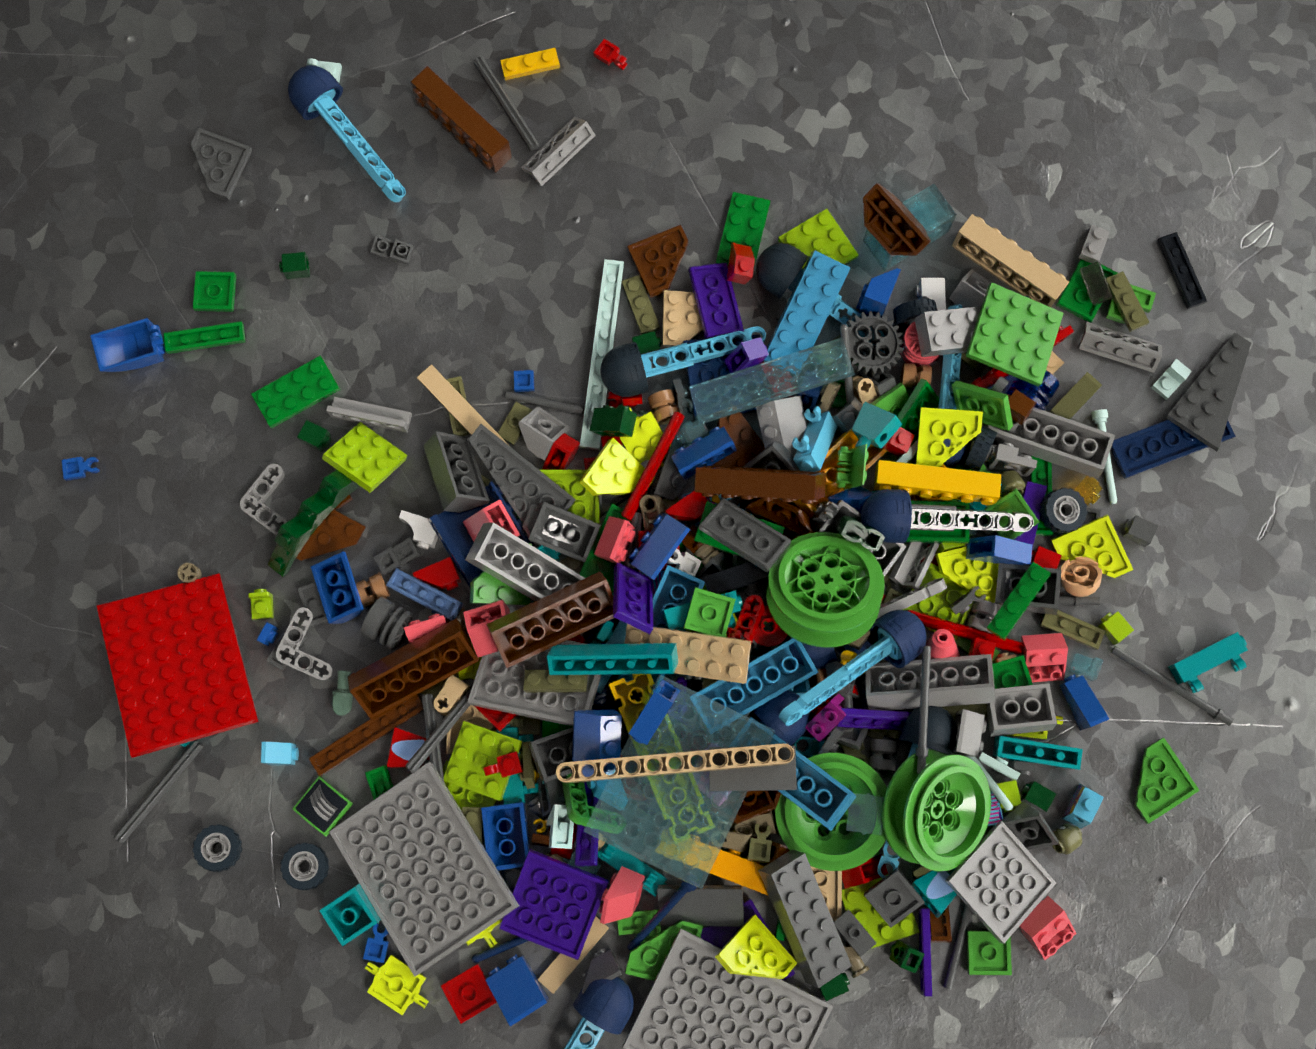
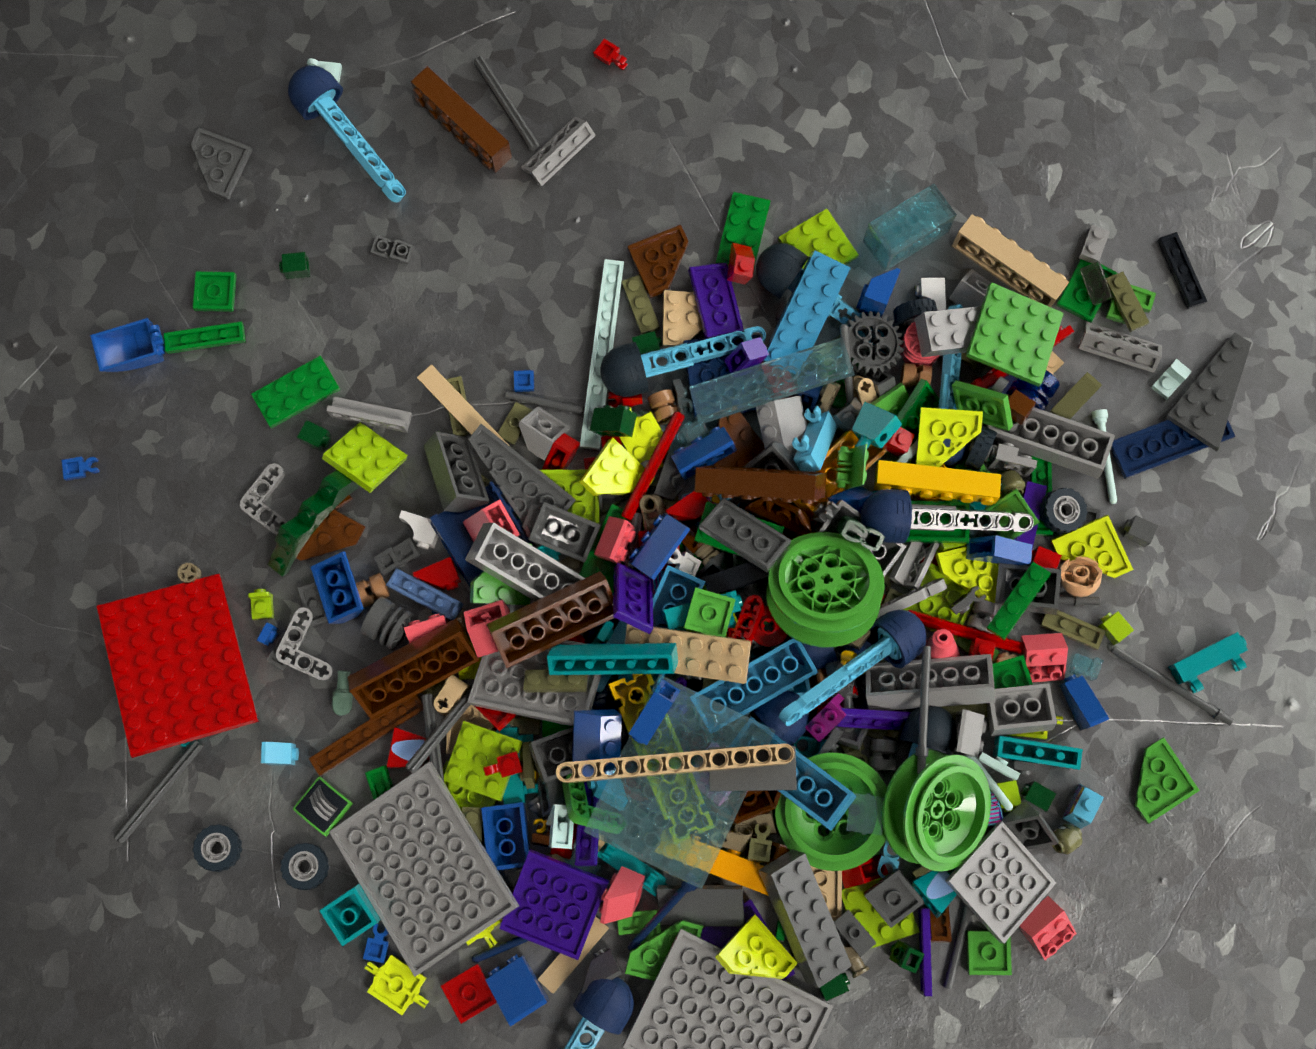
(530, 63): yellow plate -> none
(893, 223): reddish brown wedge -> none
(1089, 489): clear yellow brick -> none

